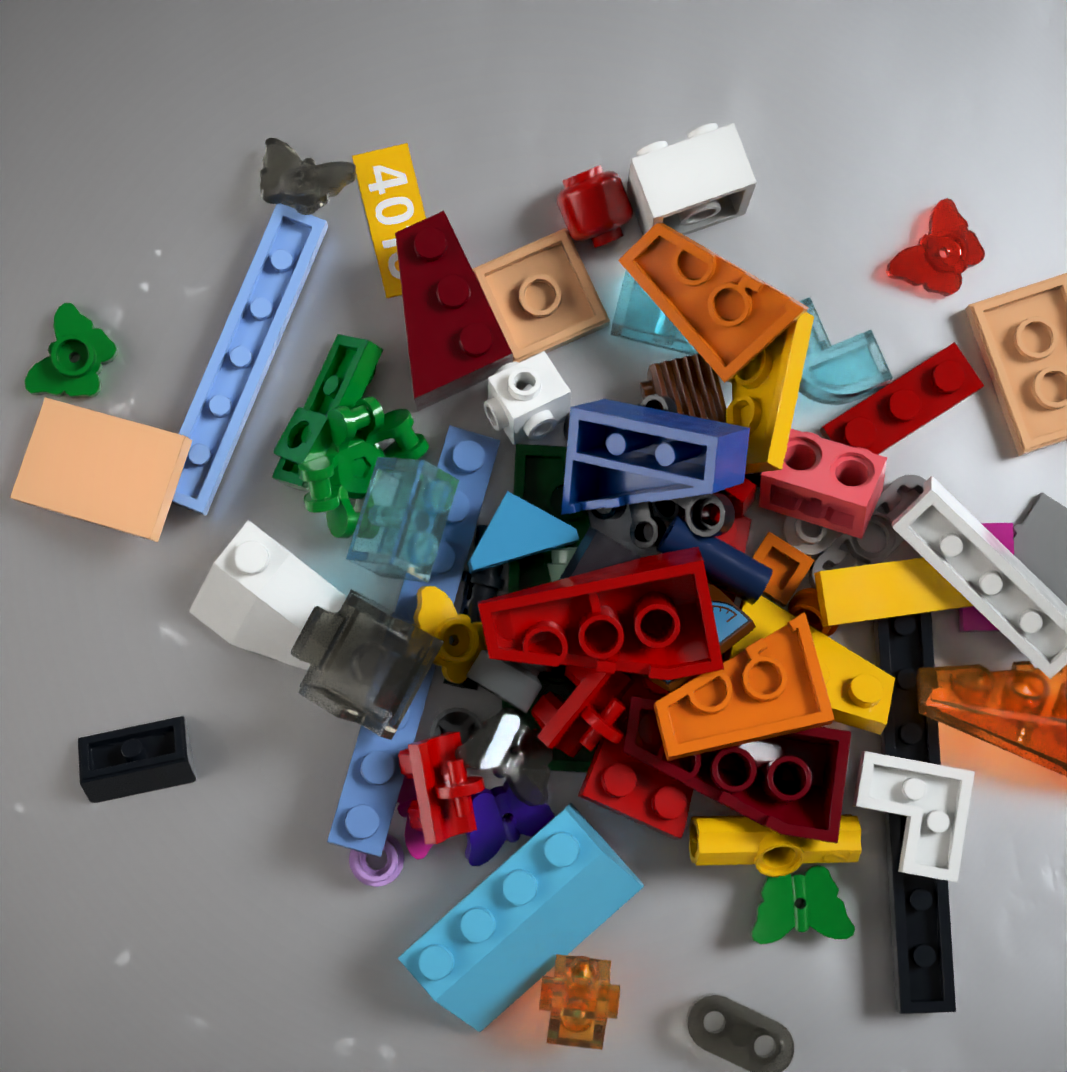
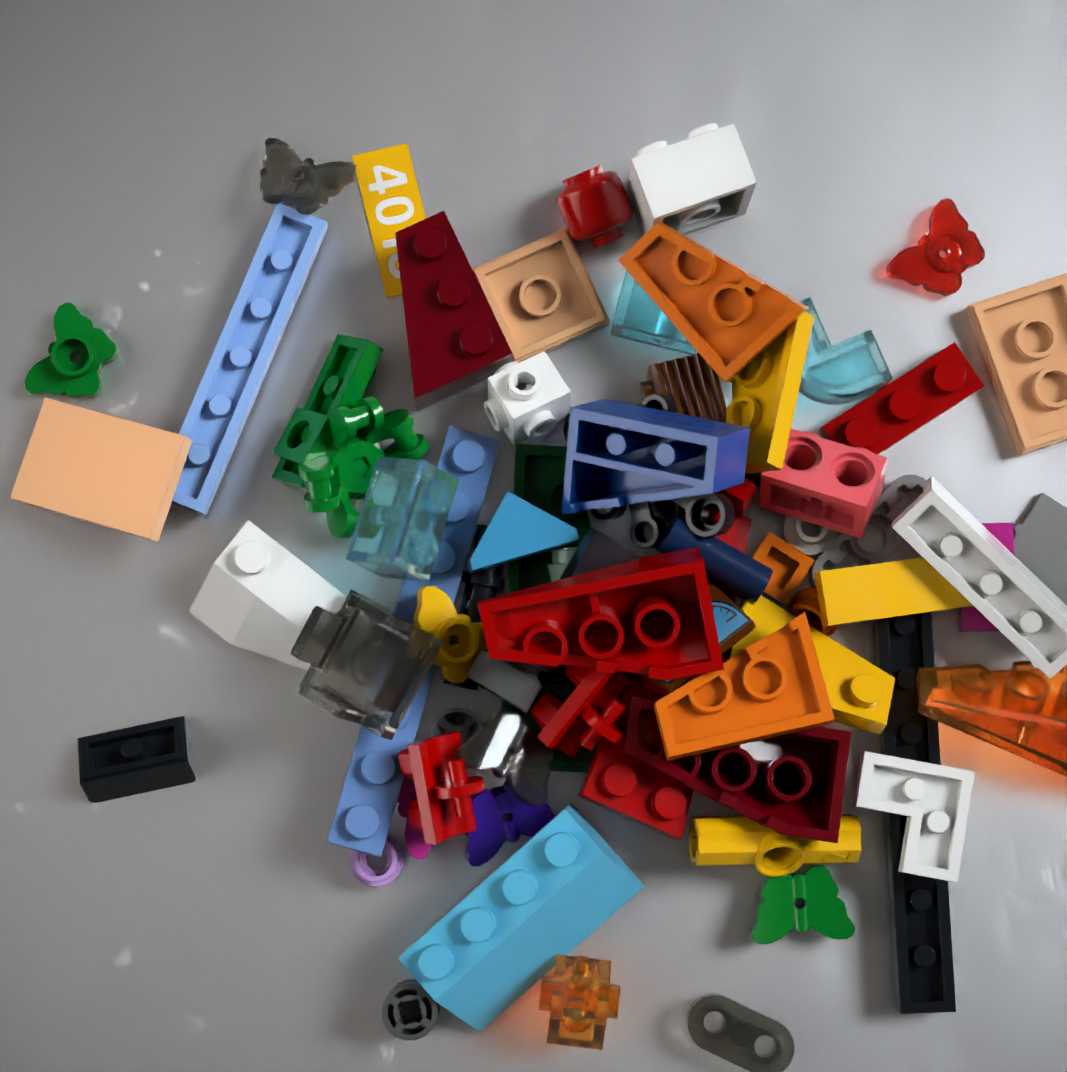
(414, 1003): none -> dark grey wheel

